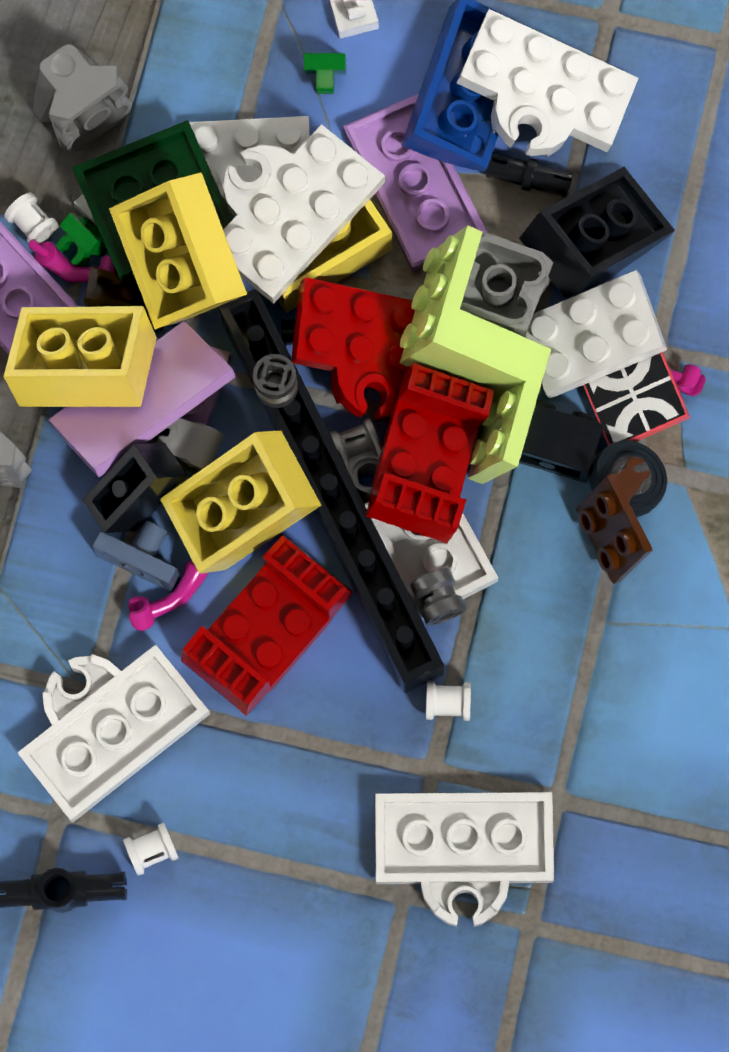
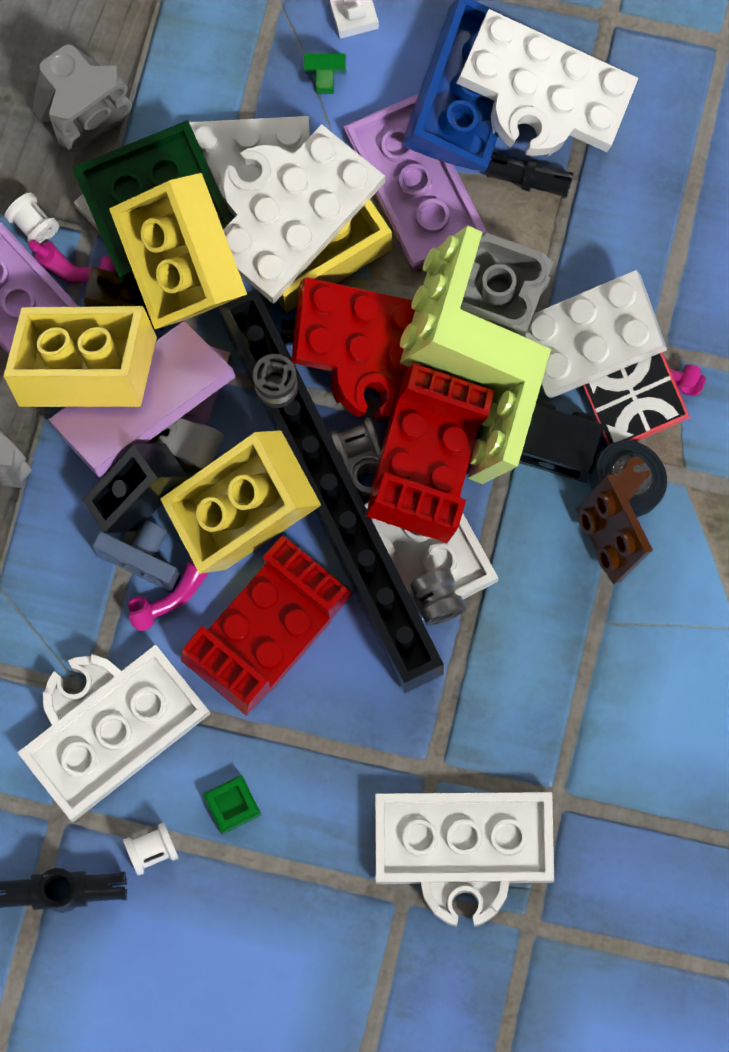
(84, 235): green tile -> none
(232, 804): none -> green tile
(448, 700): white bush -> none
(596, 232): black slope -> none

